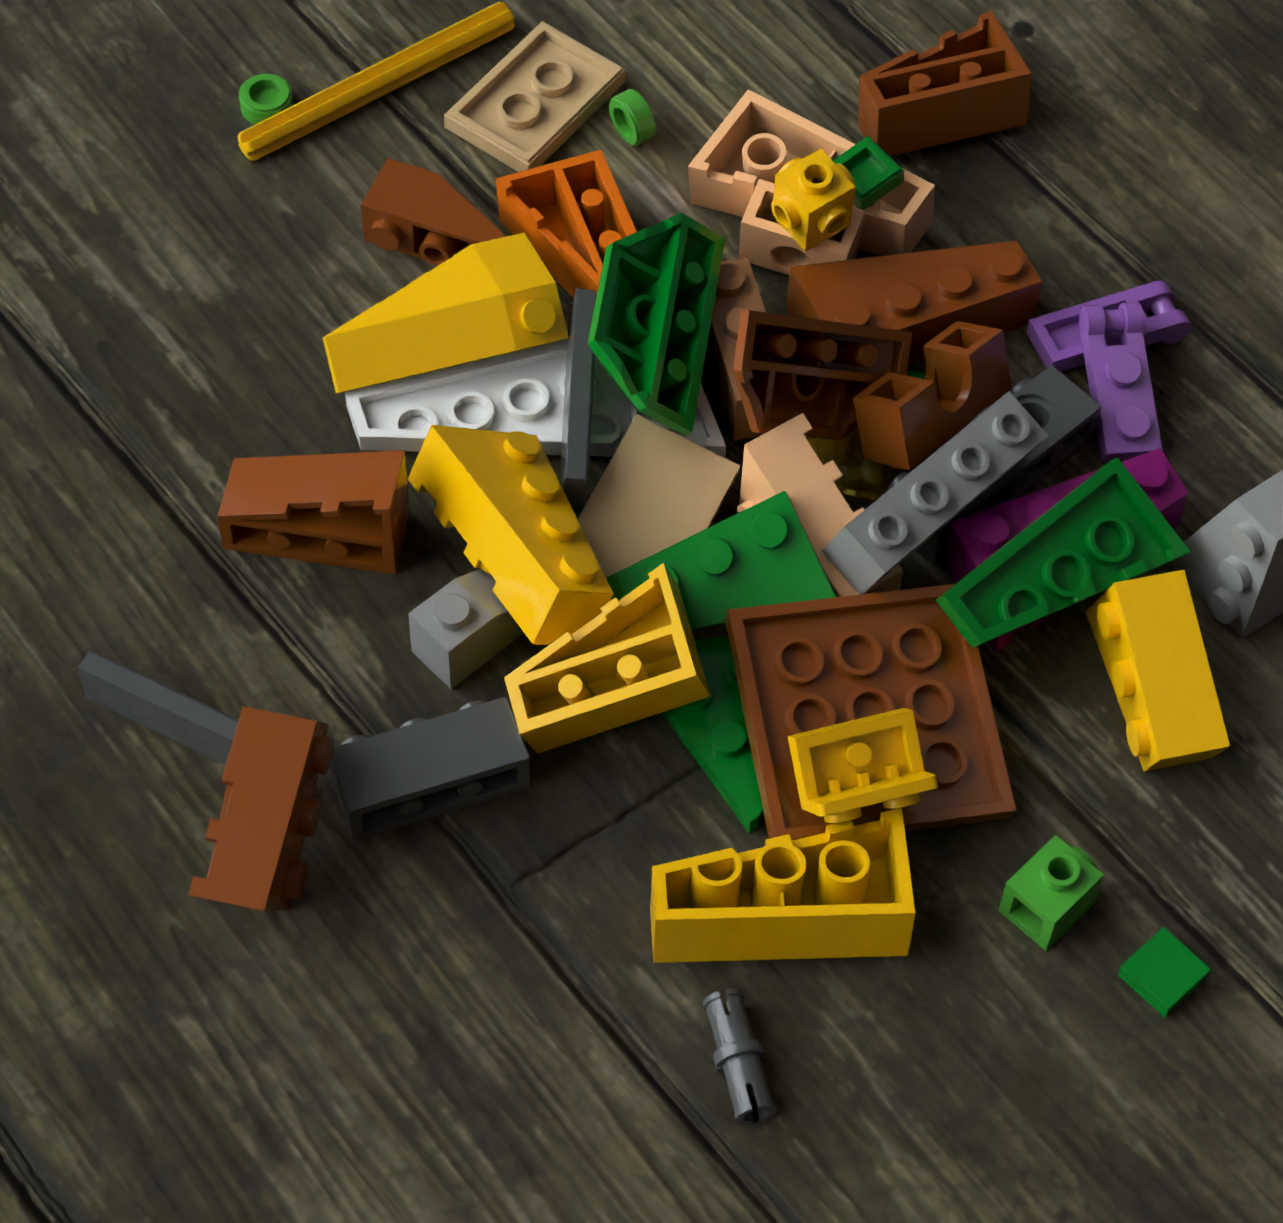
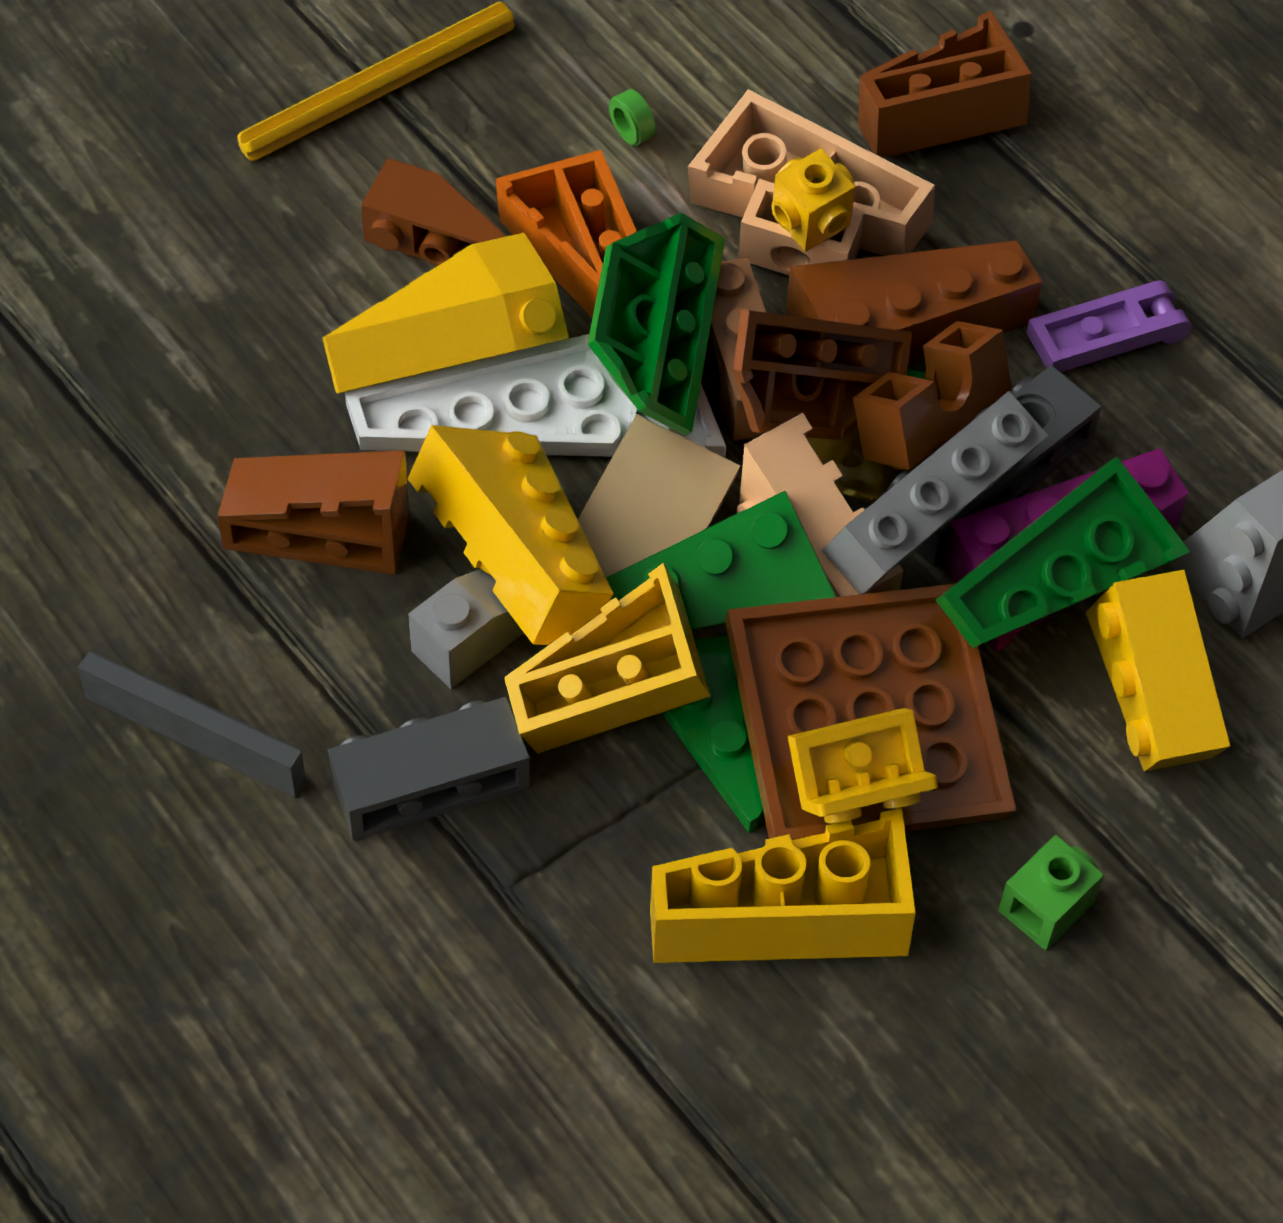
(264, 97): bright green tile -> none
(266, 811): dark orange wedge -> none
(535, 98): tan tile -> none
(578, 400): dark grey tile -> none
(739, 1056): dark grey pin -> none
(872, 172): green tile -> none
(1120, 381): medium lavender plate -> none
(1164, 972): green tile -> none

